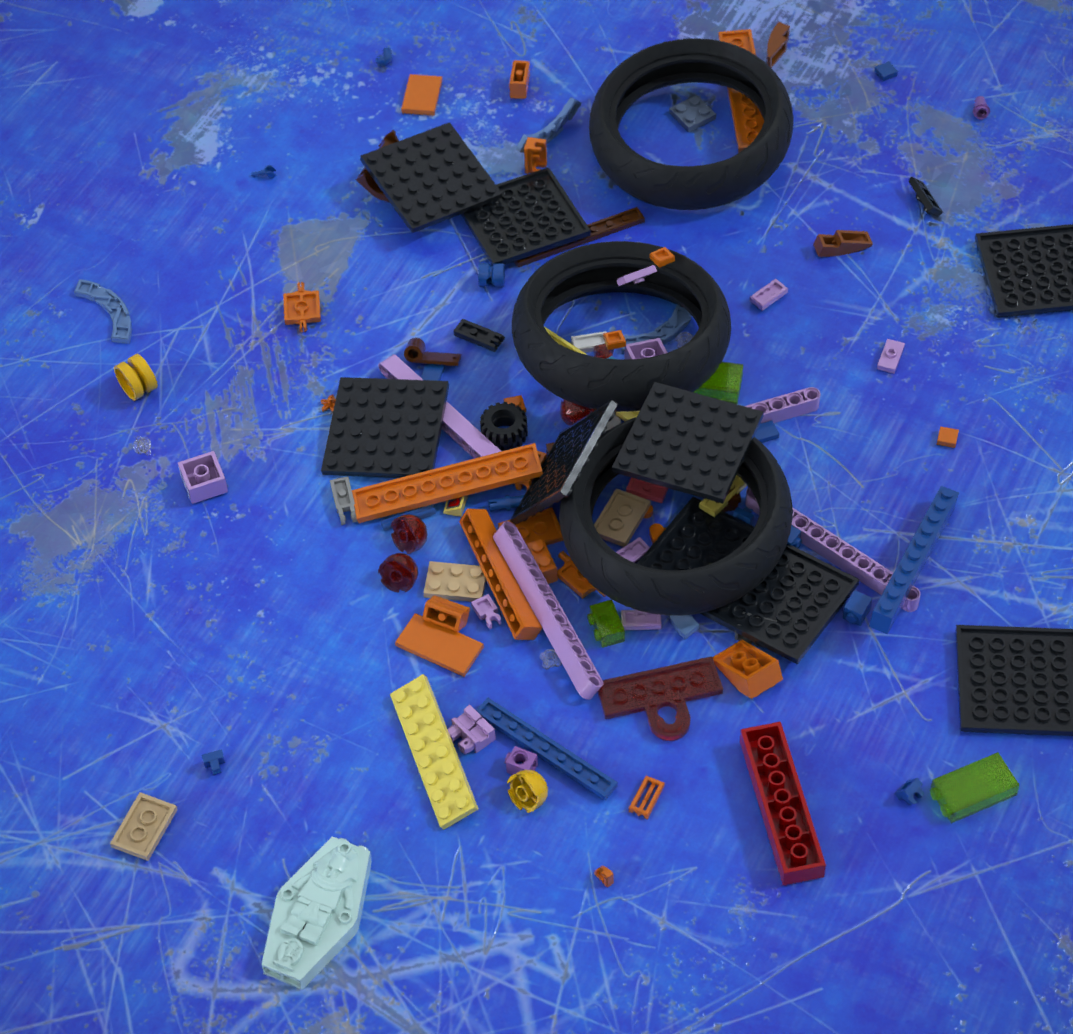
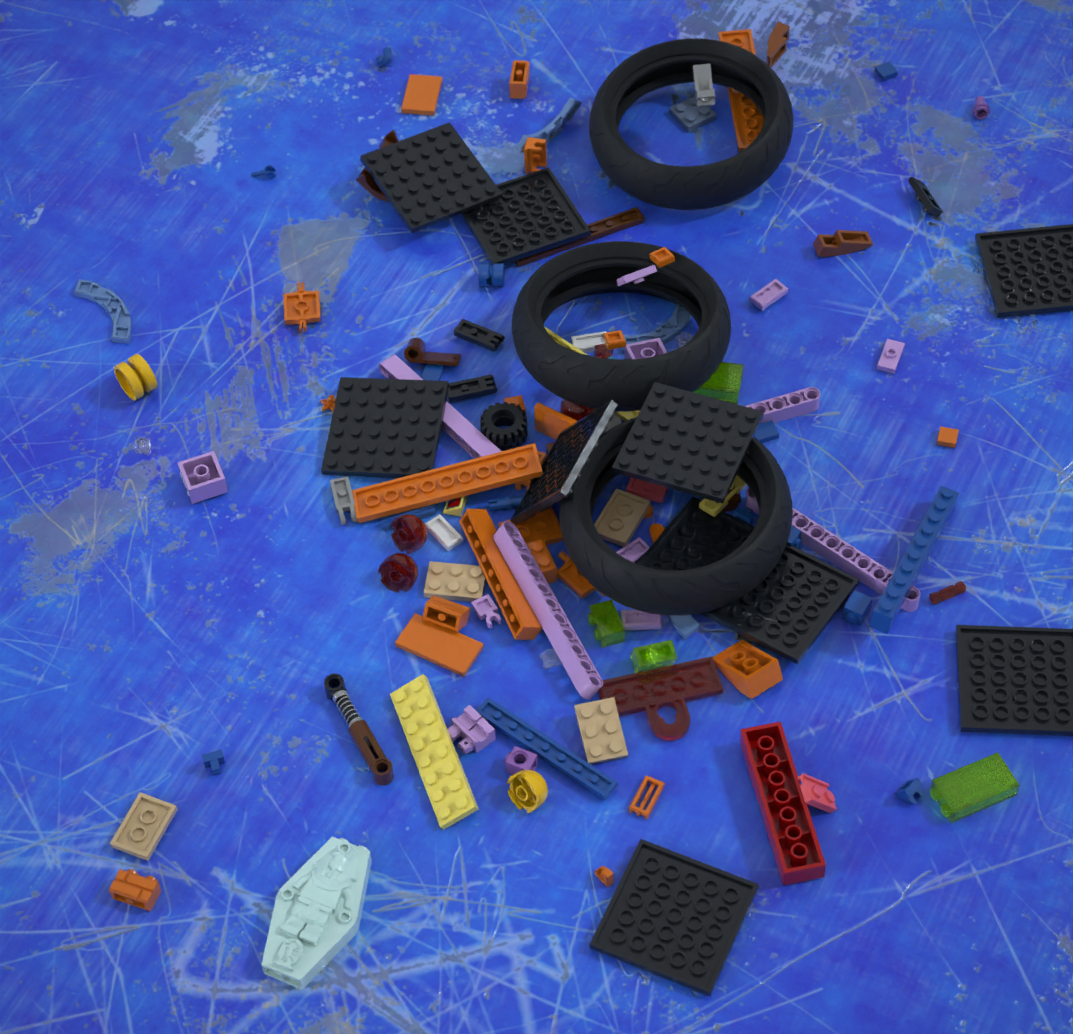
(135, 889): none -> orange brick
(359, 731): none -> piece
(444, 532): none -> white tile
(471, 388): none -> black hinge
(550, 421): none -> orange tile
(601, 731): none -> tan plate
(653, 656): none -> clear neon green brick
(674, 917): none -> black plate
(703, 85): none -> light grey arch
(816, 793): none -> coral plate
(947, 592): none -> clear red axle

